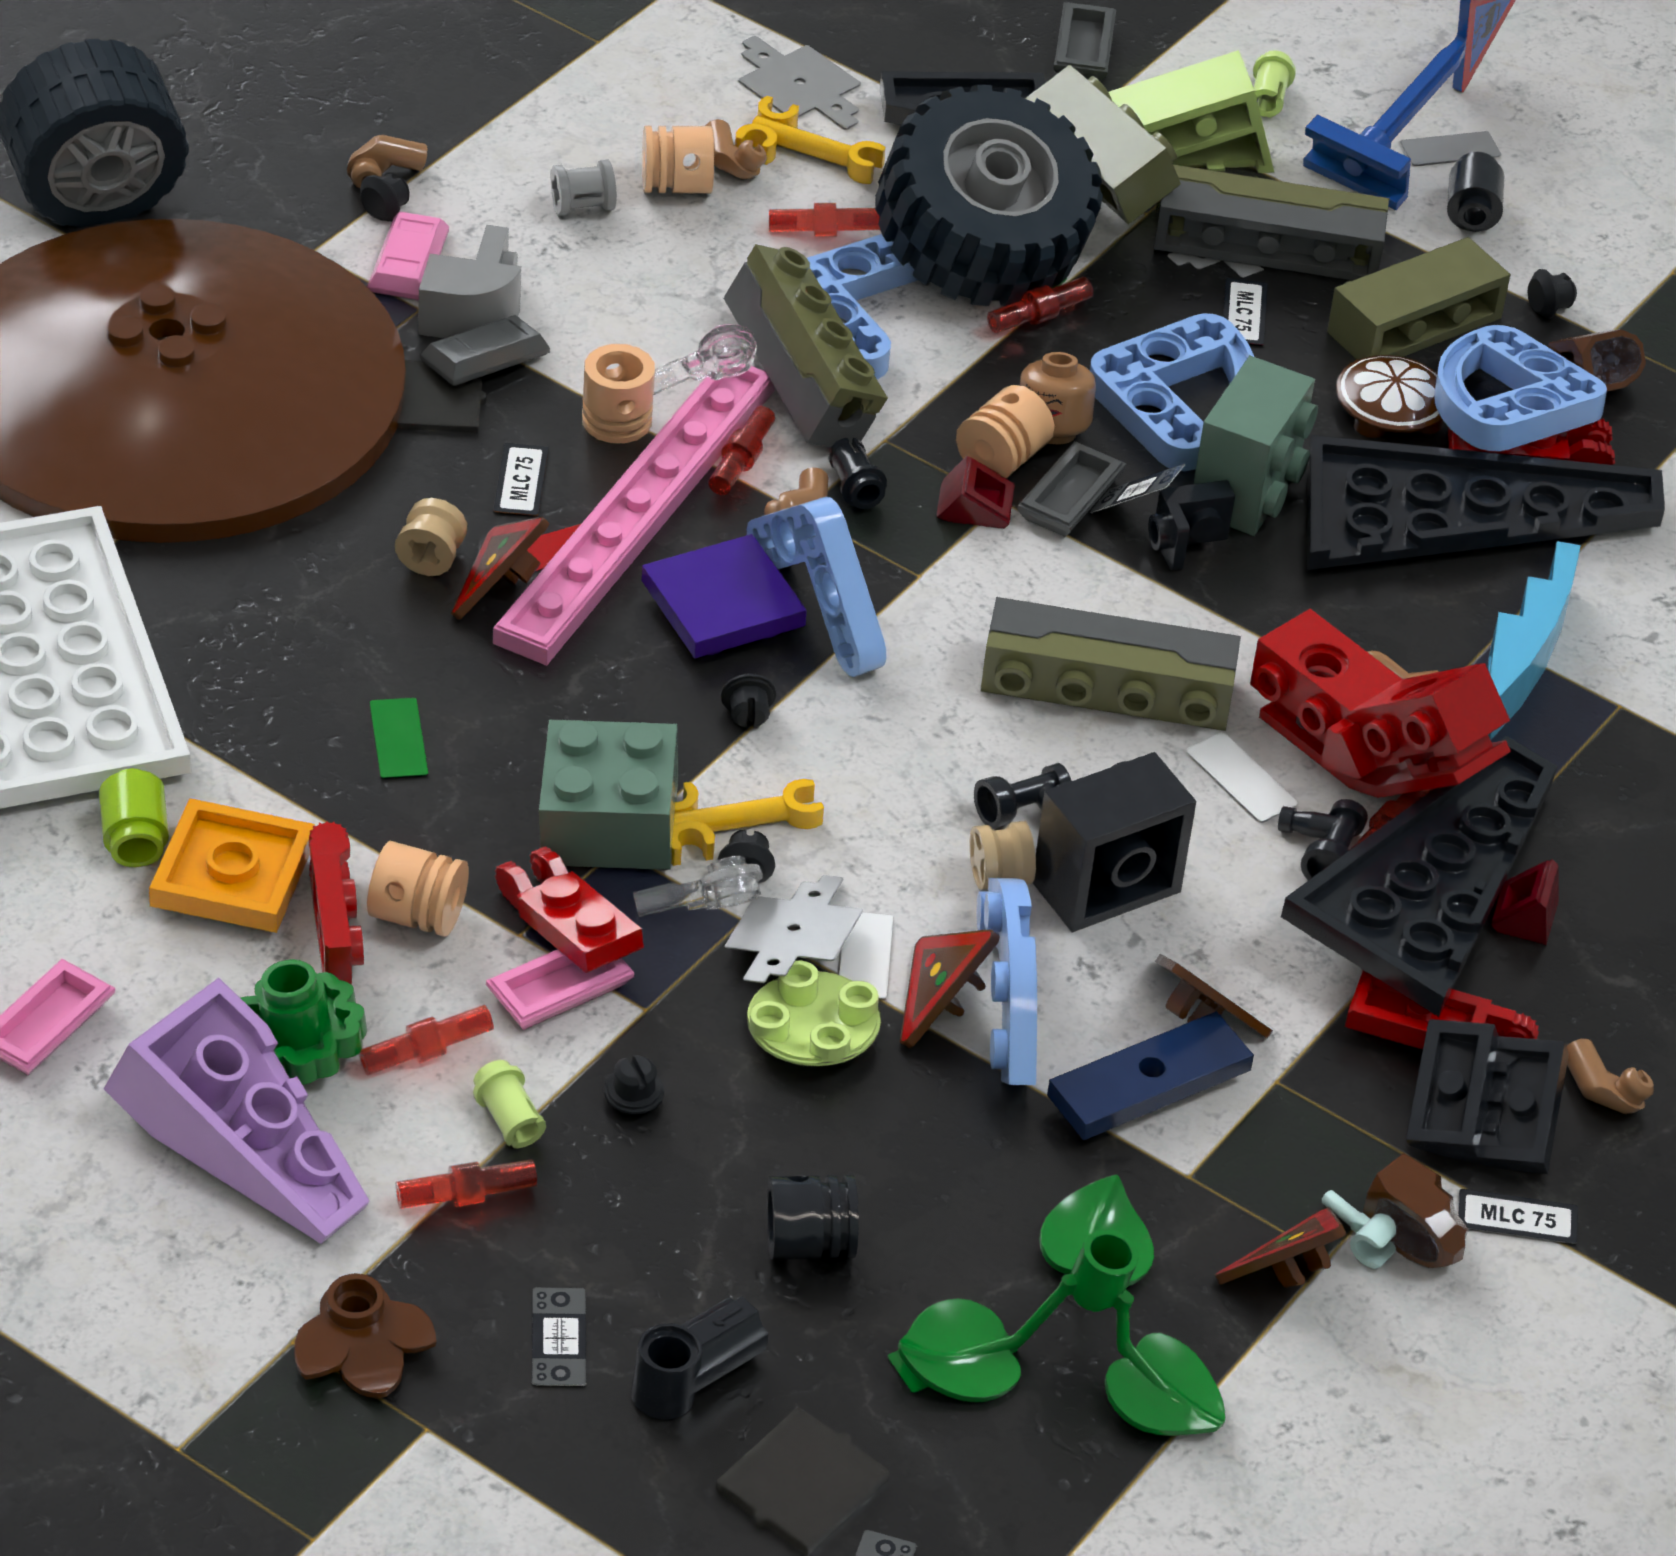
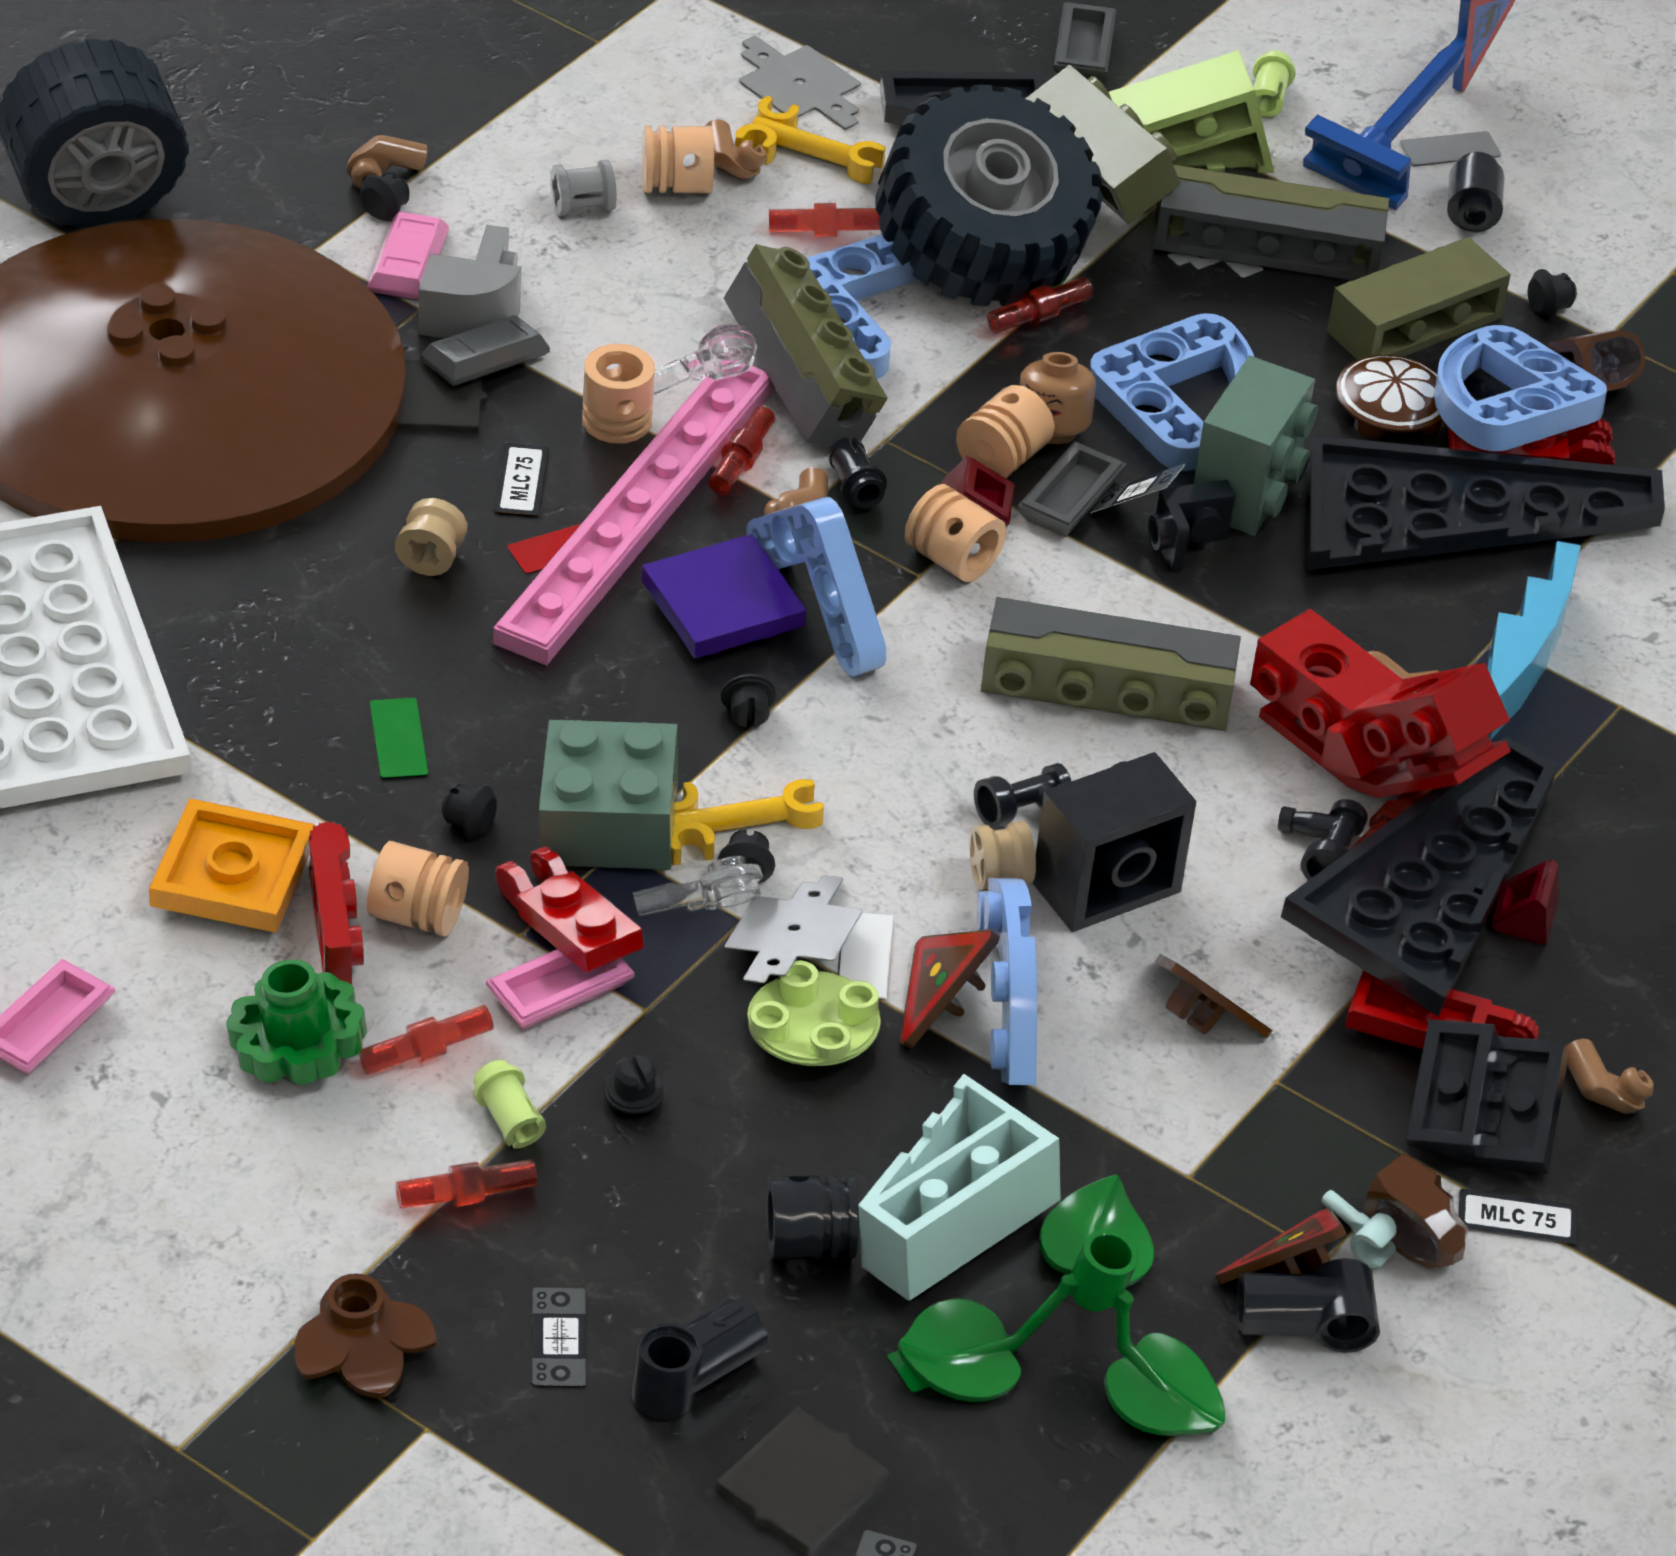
(134, 817): lime brick -> none
(224, 1101): lavender wedge -> none
(470, 809): none -> black piece
(503, 556): reddish brown piece -> none
(946, 528): none -> light nougat piece
(957, 1191): none -> light aqua wedge
(1150, 1075): dark blue tile -> none
(1241, 776): white sticker -> none
(1246, 308): sticker -> none
(1330, 1304): none -> black piece

